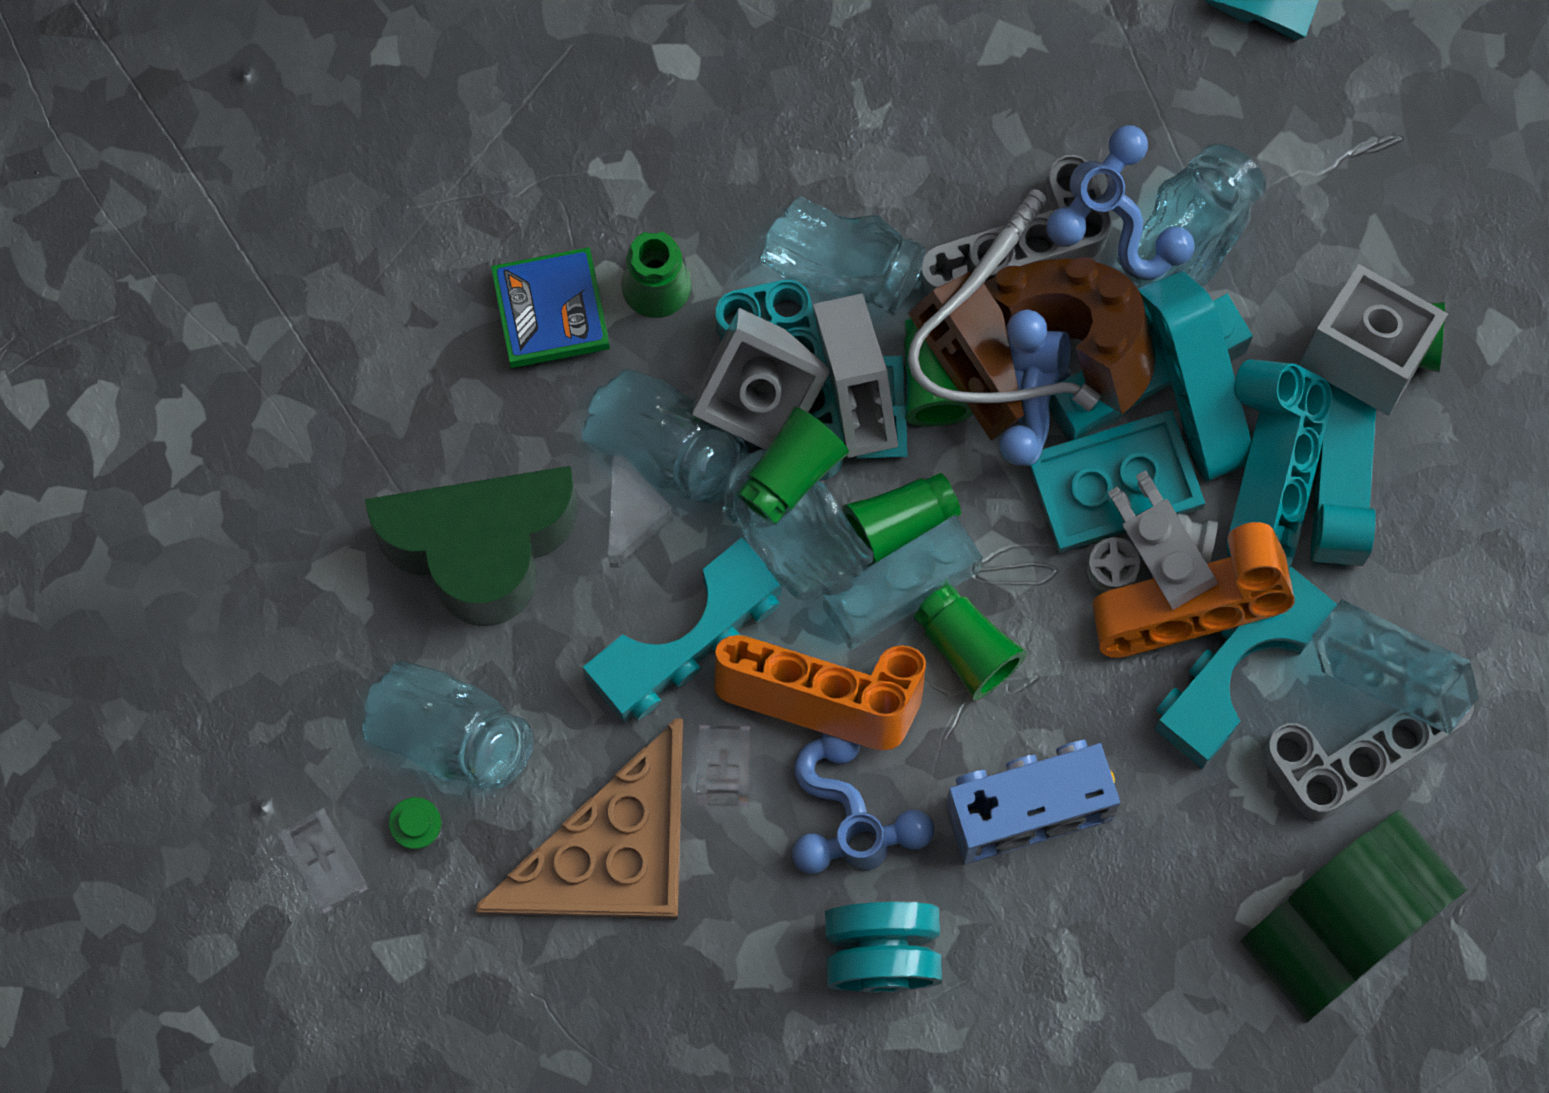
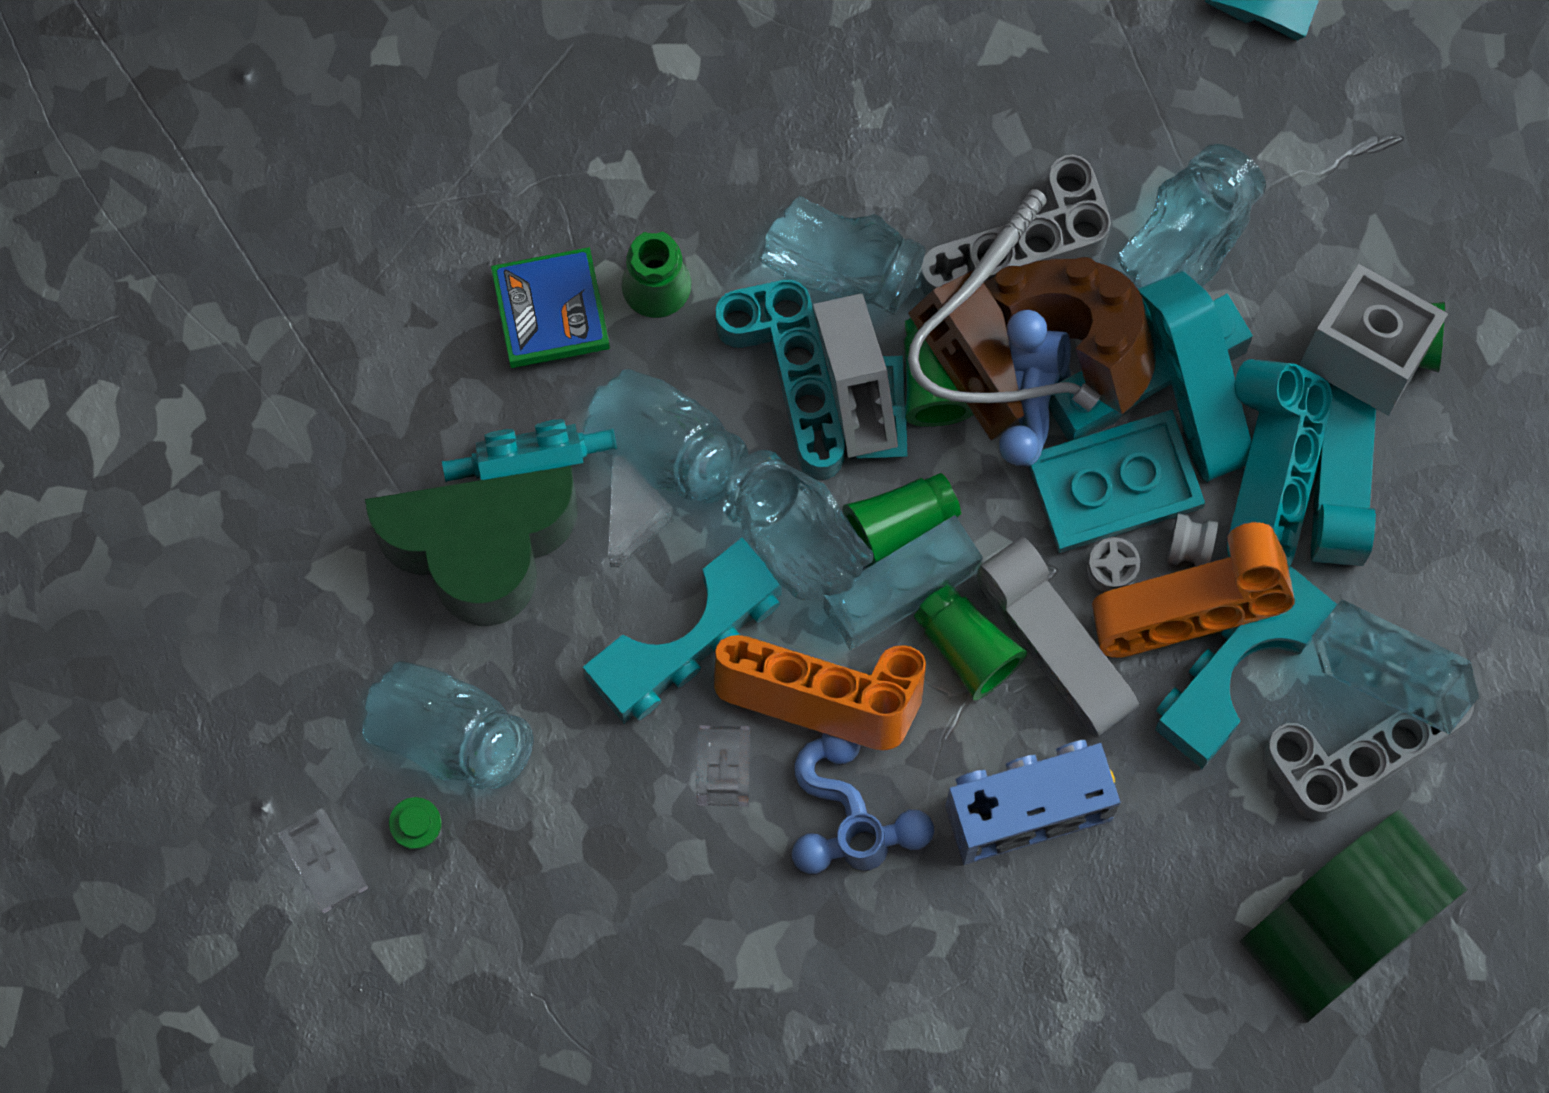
(546, 448): none -> teal plate
(614, 852): medium nougat tile -> none
(757, 380): light grey slope -> none
(791, 466): green plant -> none
(883, 947): teal wheel -> none
(1054, 637): none -> light grey beam
(1068, 225): medium blue piece -> none
(1164, 545): light grey hinge -> none

